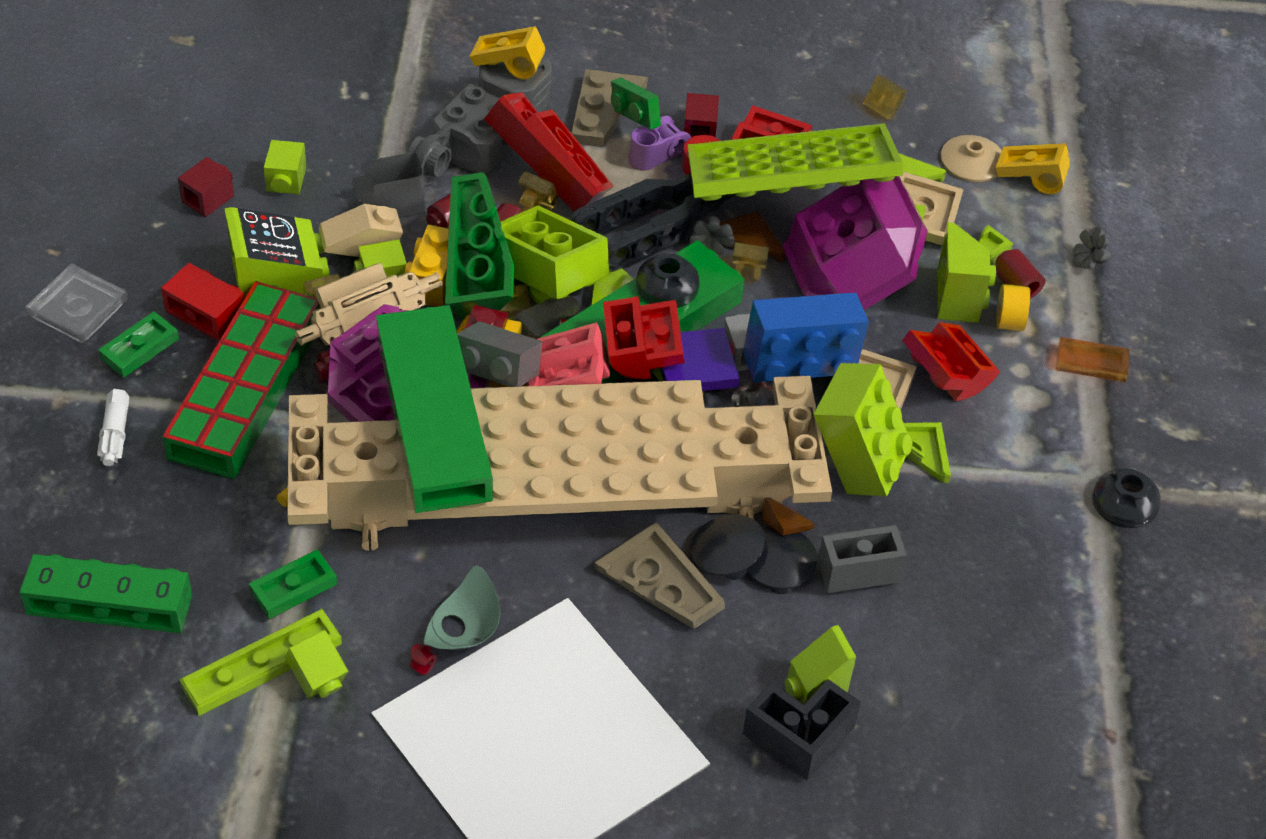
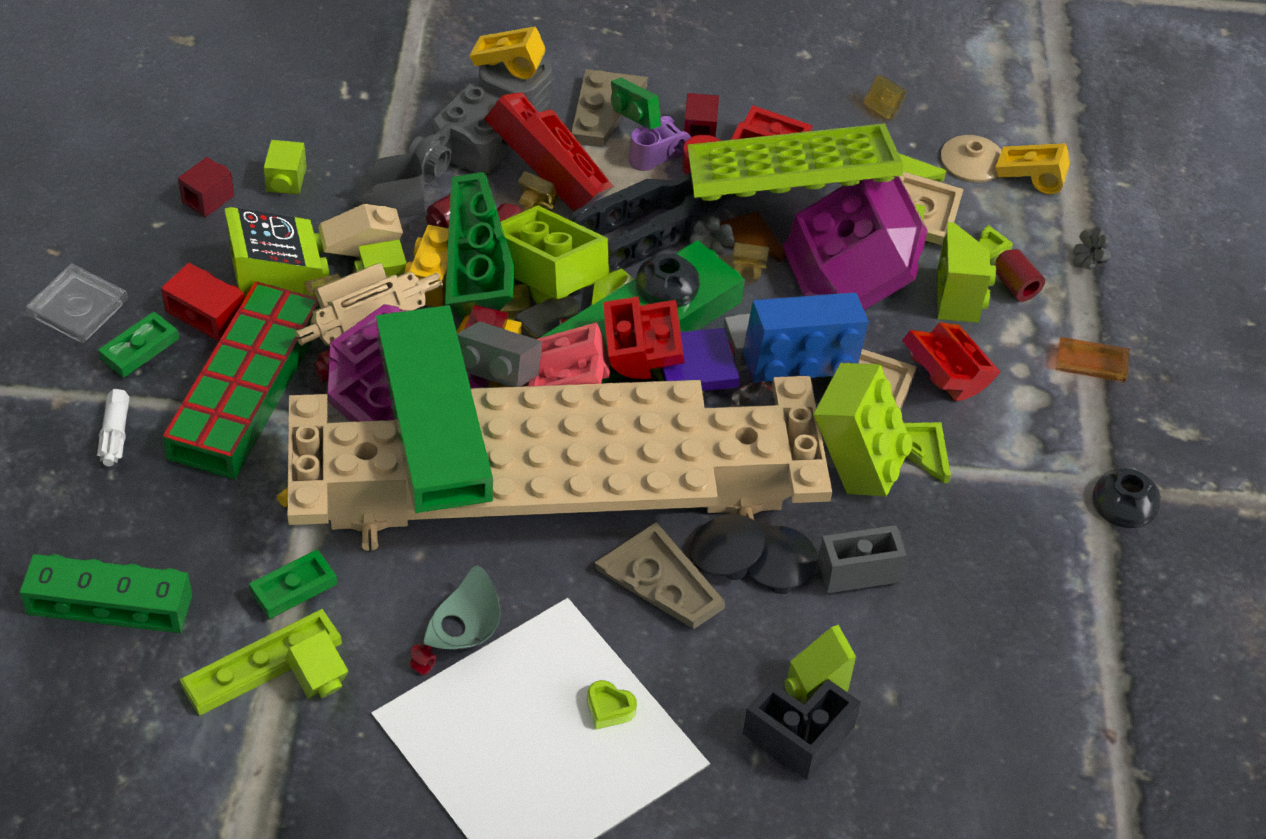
(610, 705): none -> lime tile
(784, 518): reddish brown slope -> none
(1013, 307): yellow piece -> none

